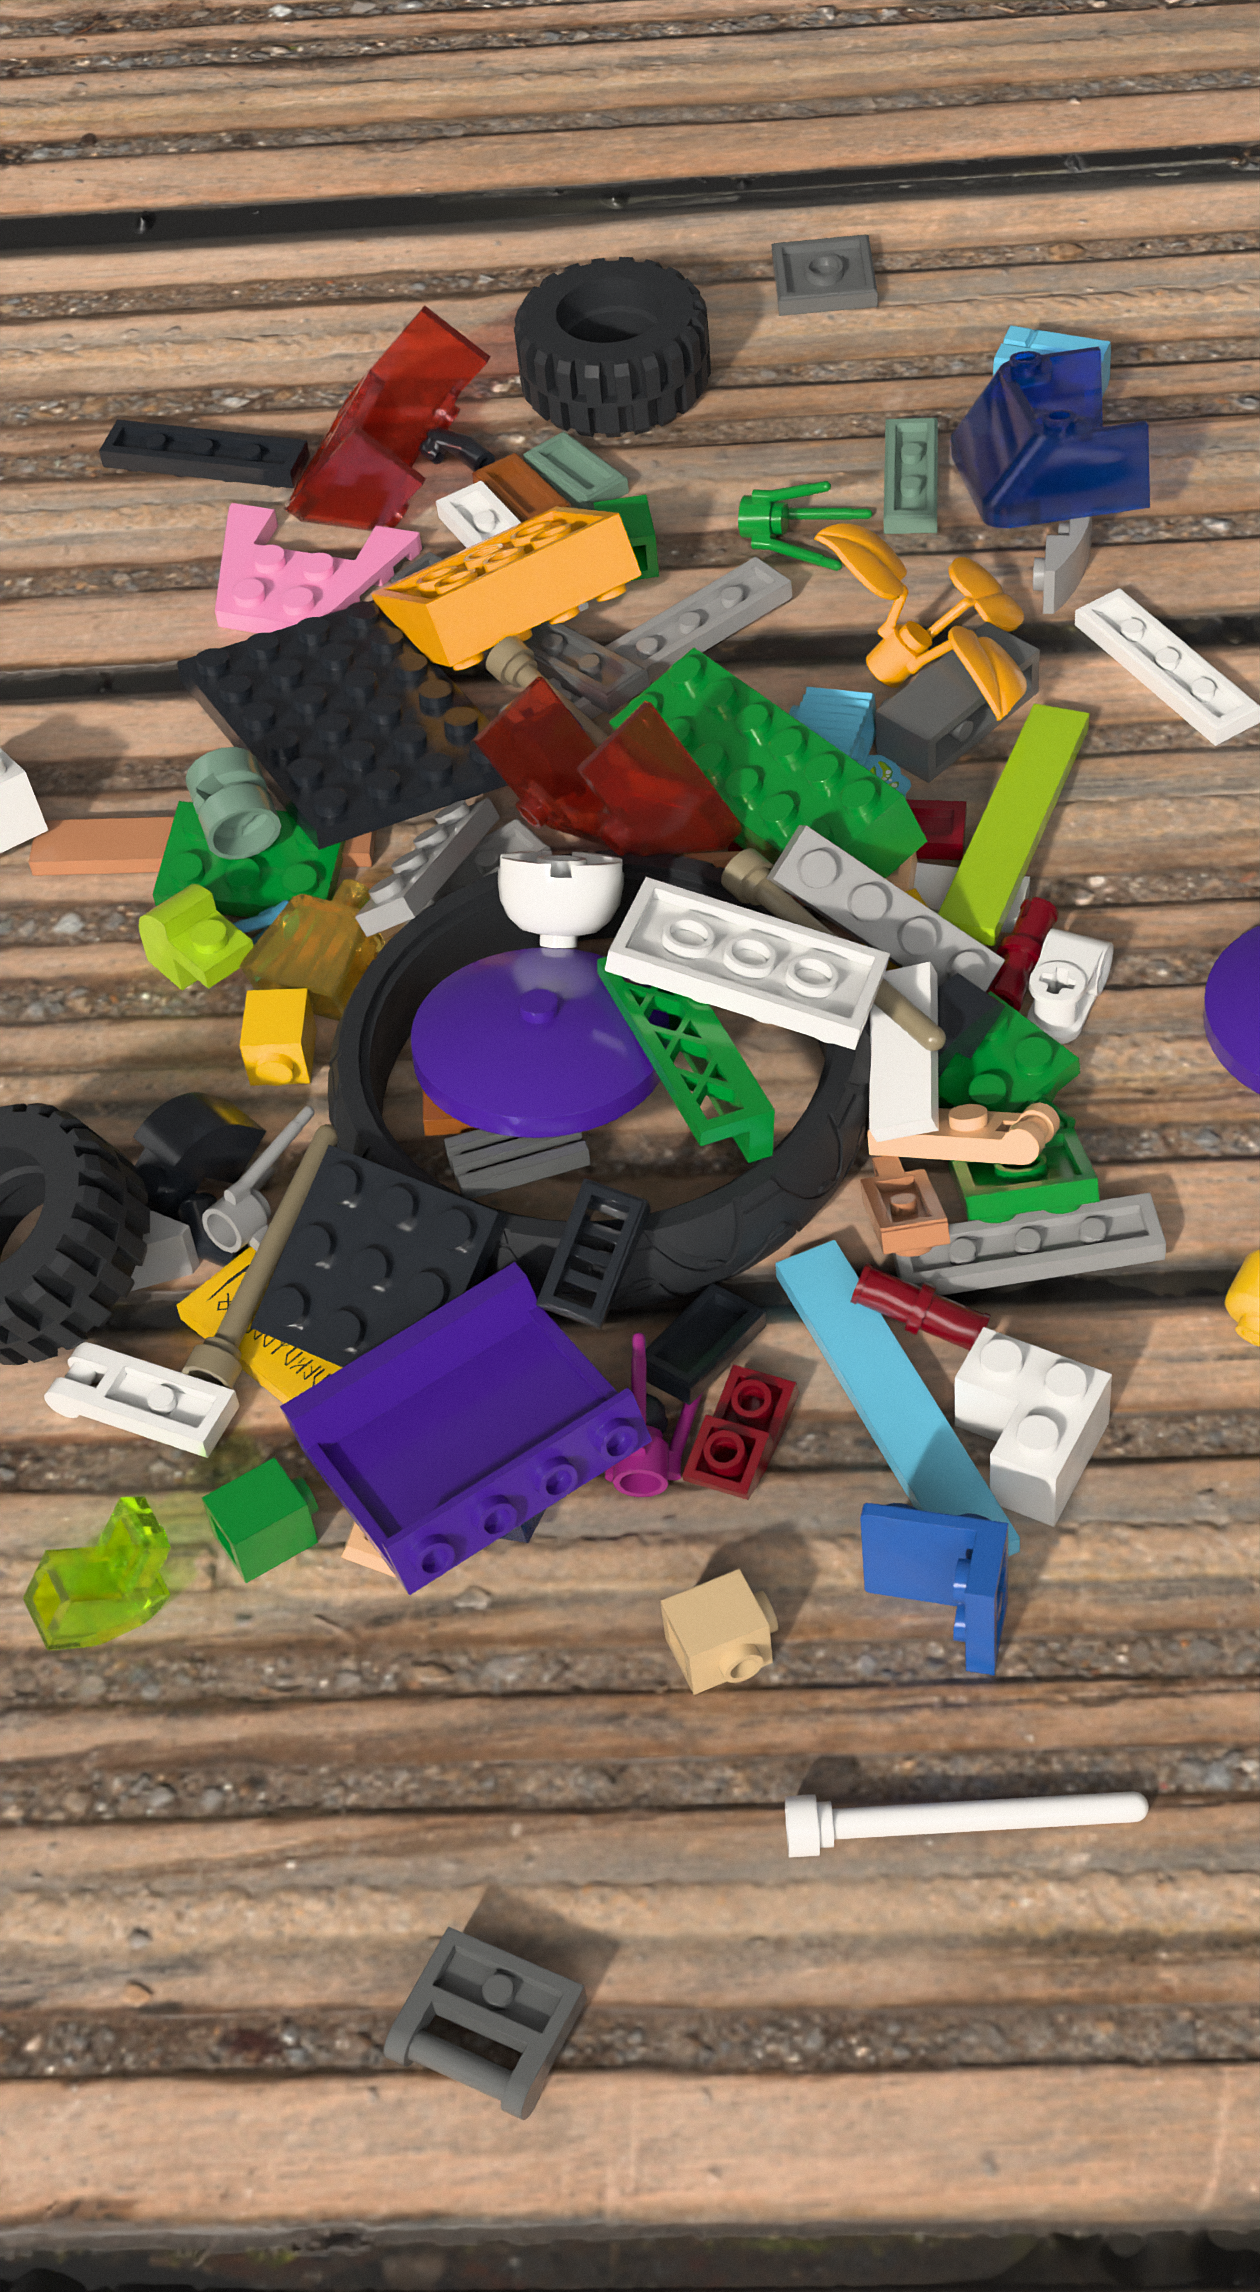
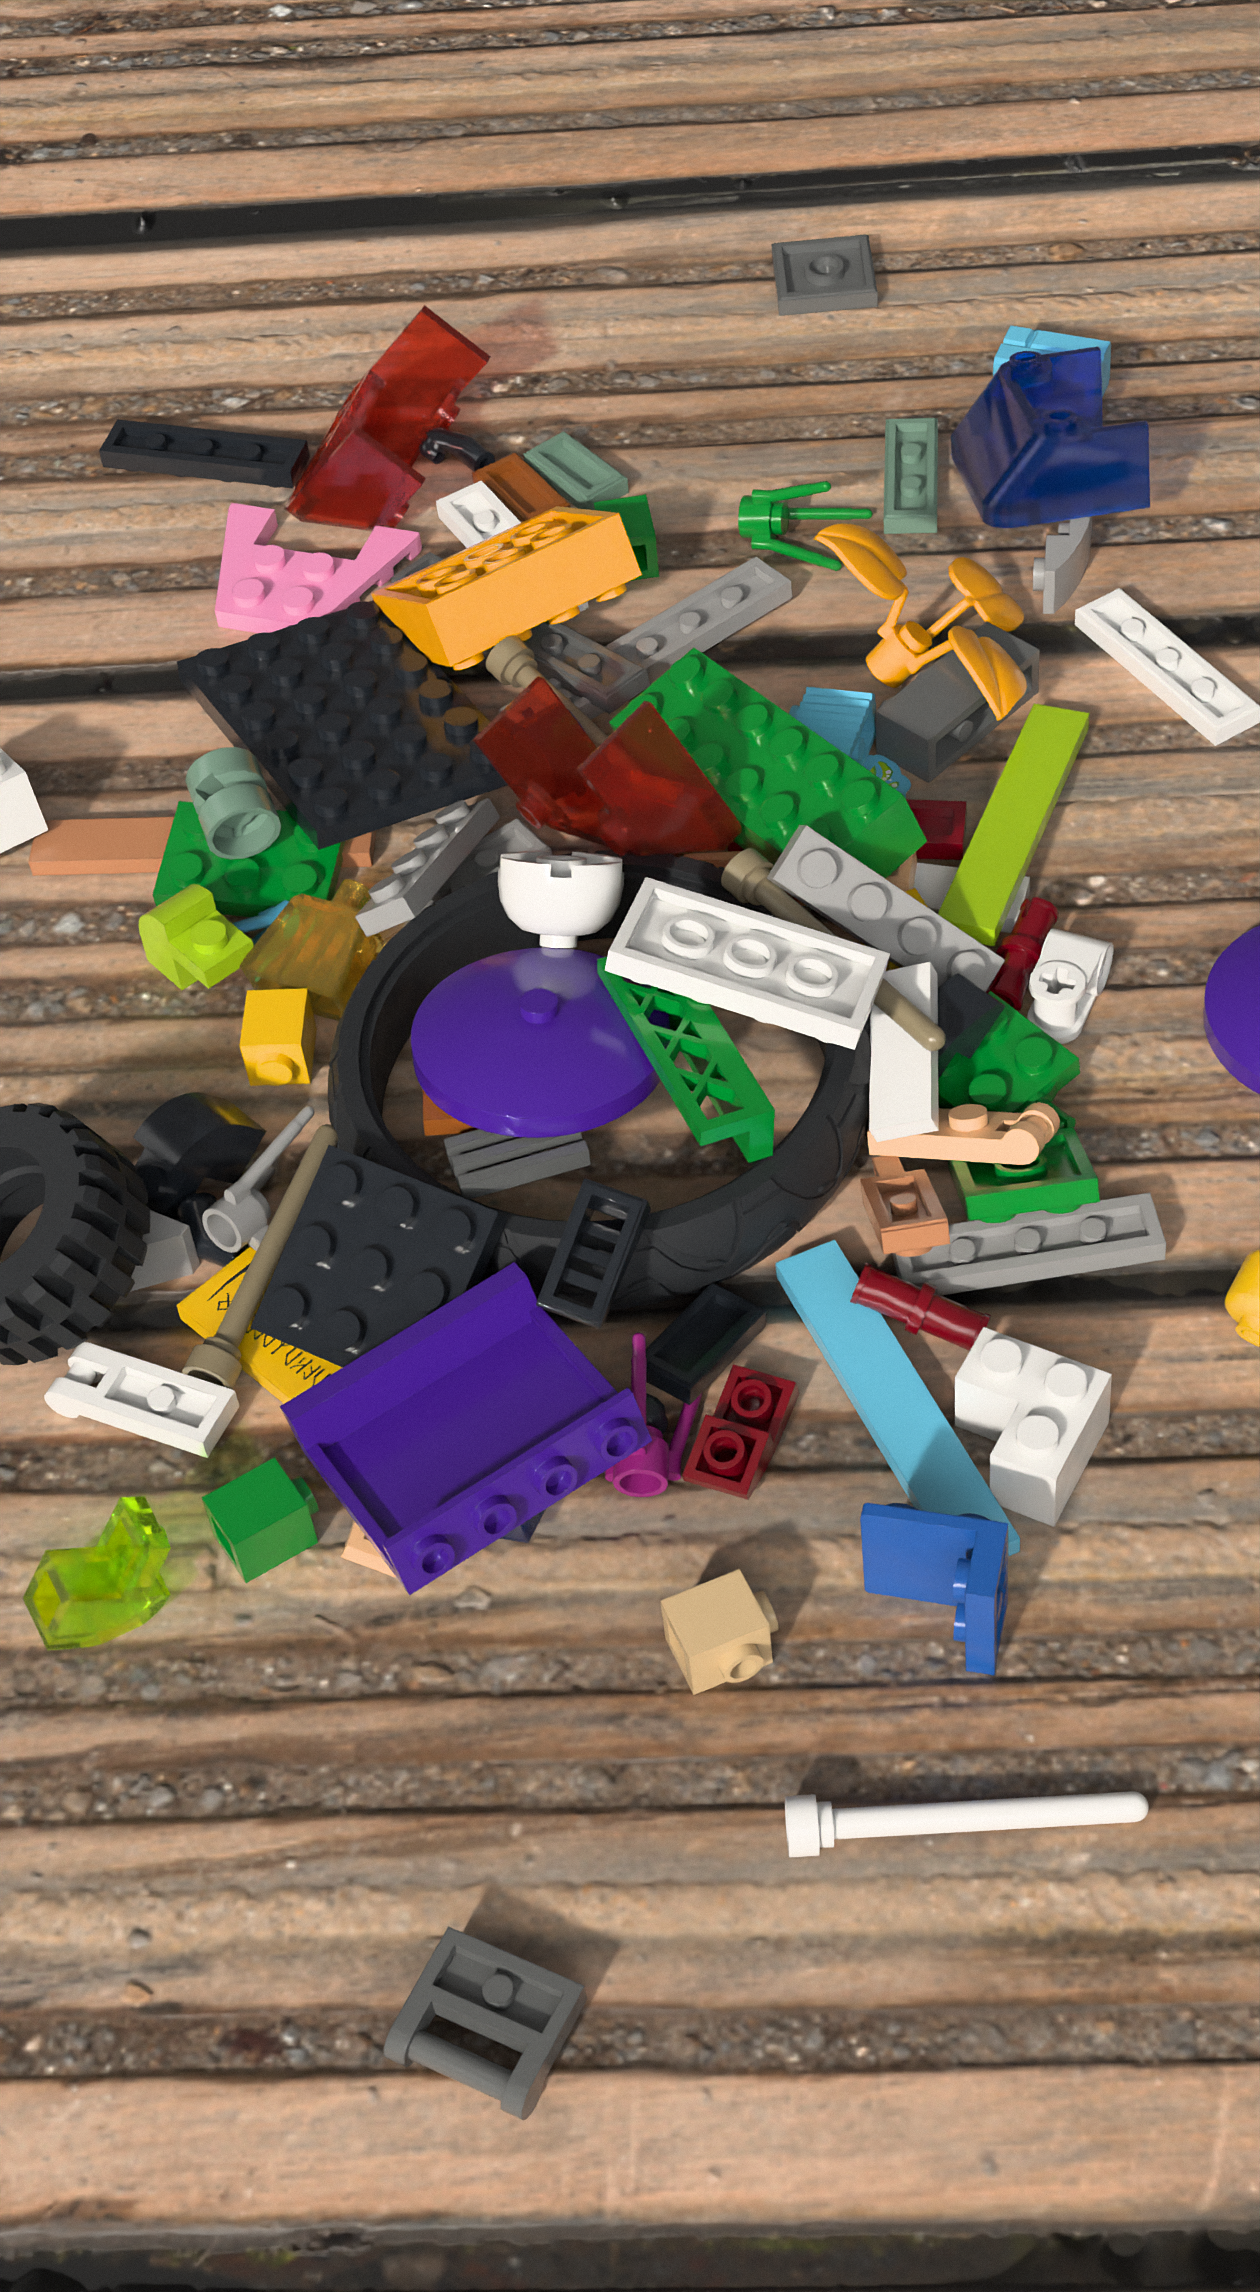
(613, 346): black tyre -> none

